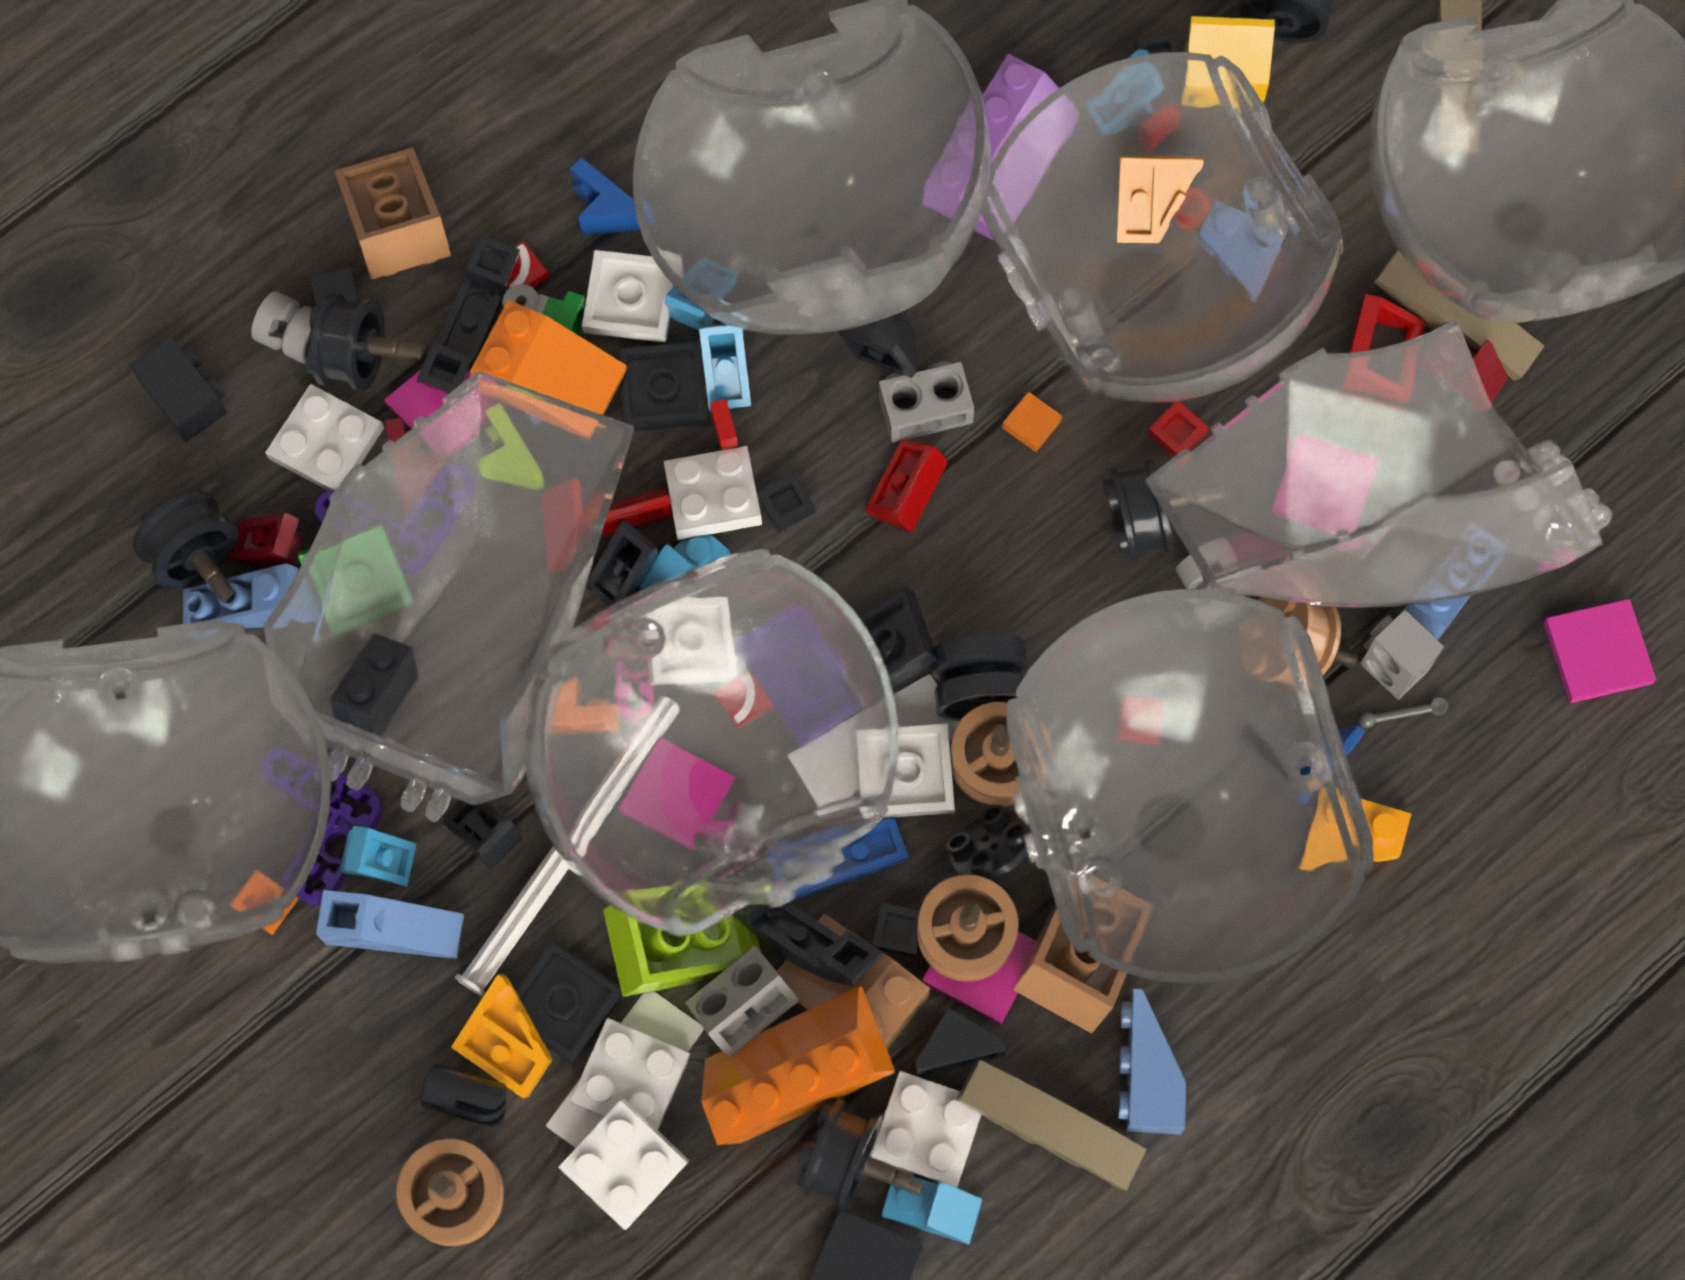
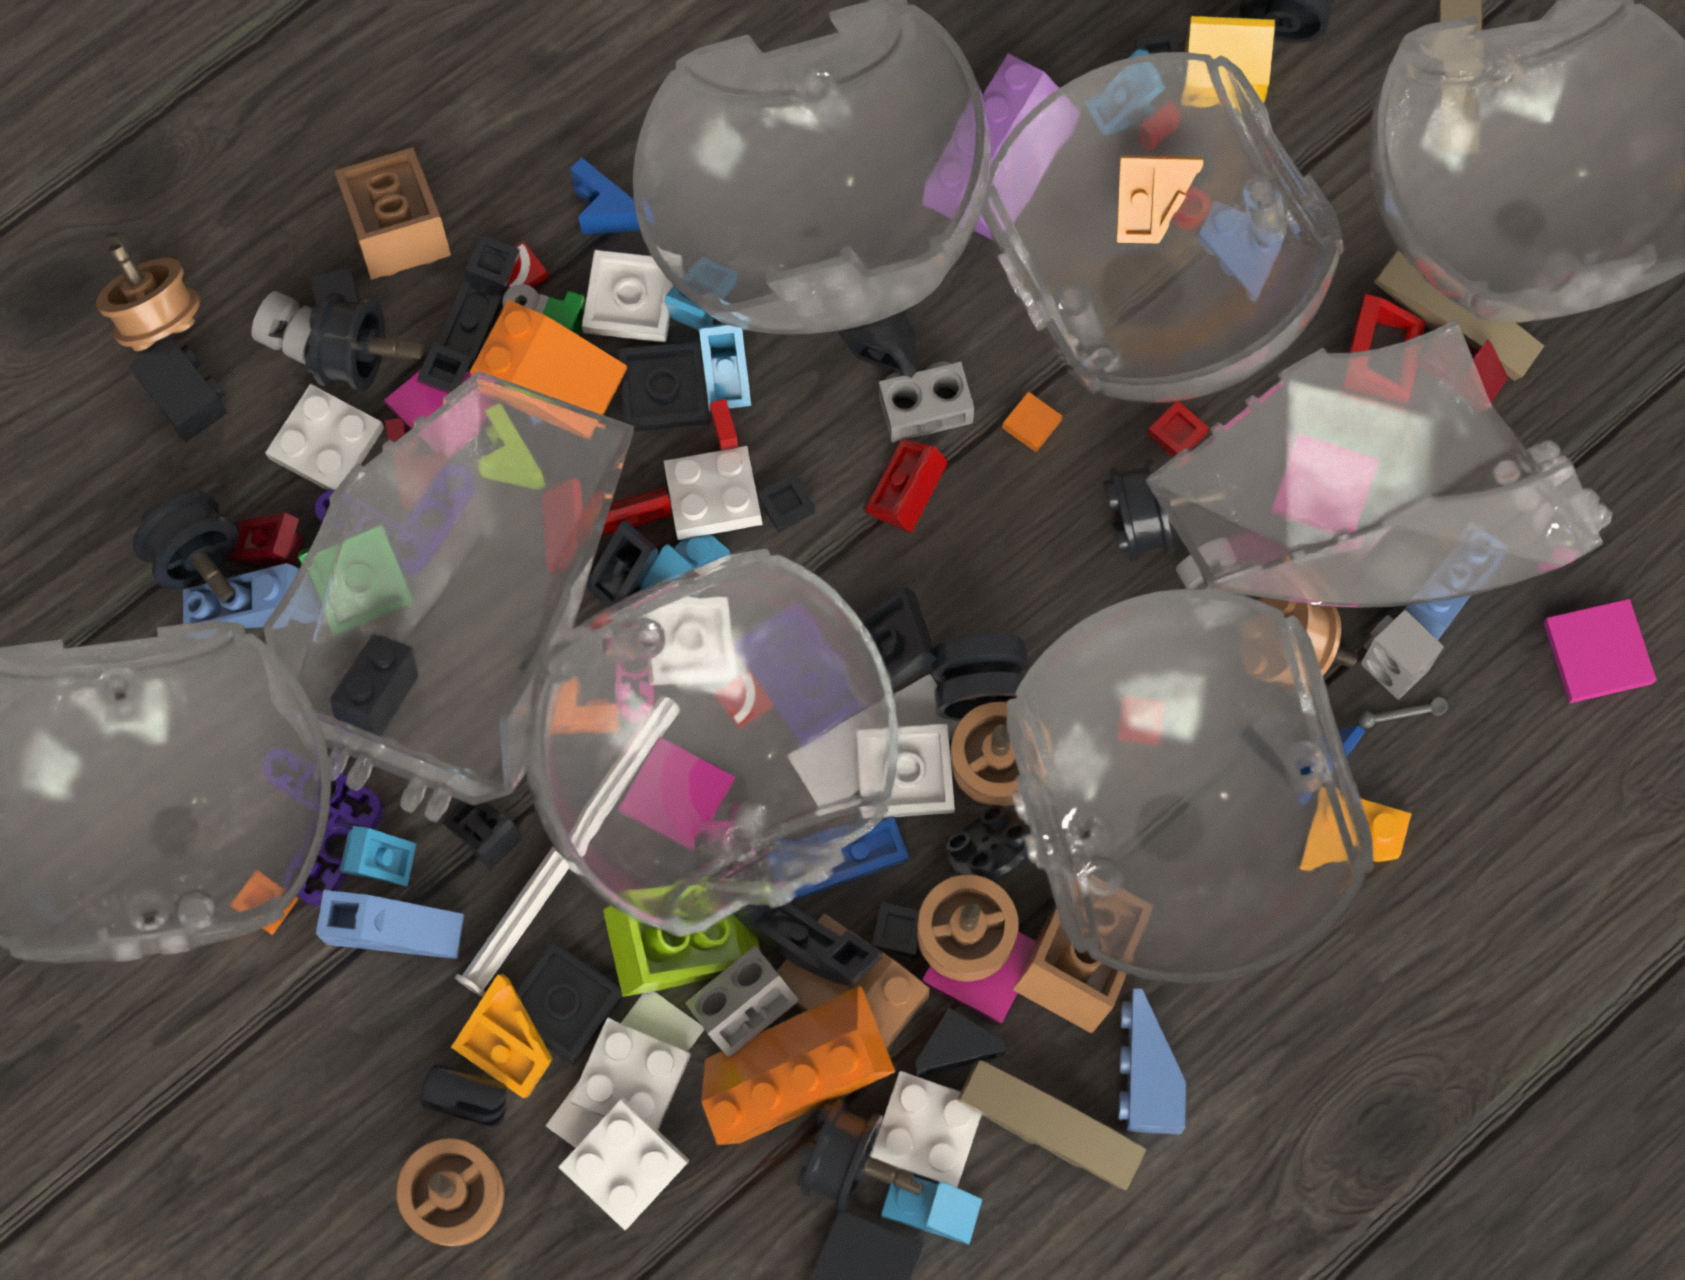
(146, 298): none -> medium nougat wheel

